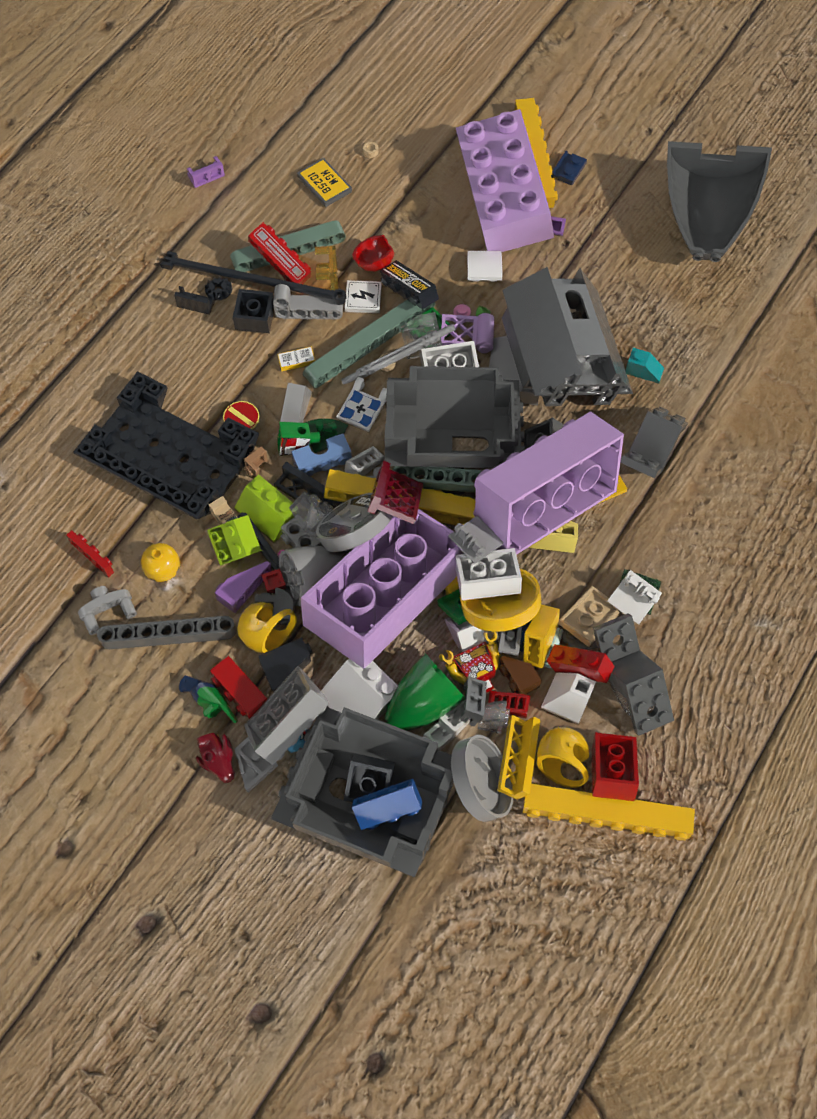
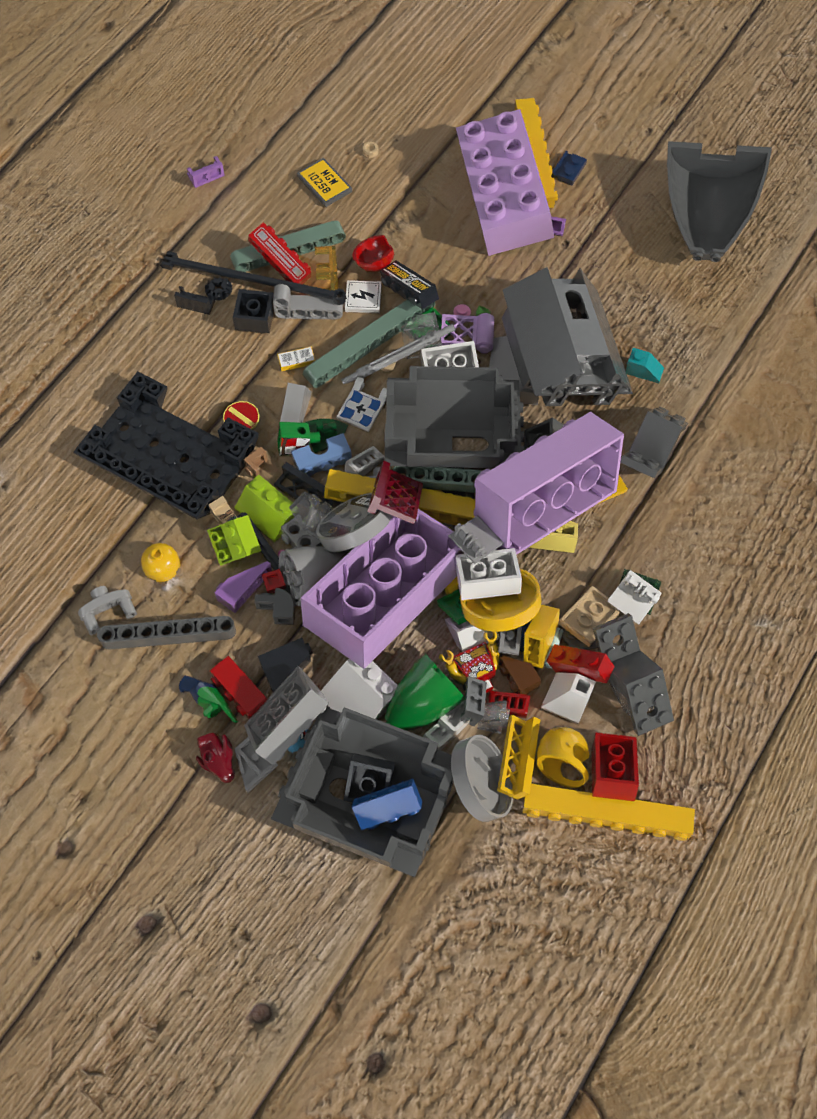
(90, 553): red plate -> none
(257, 625): yellow piece -> none
(484, 265): white slope -> none

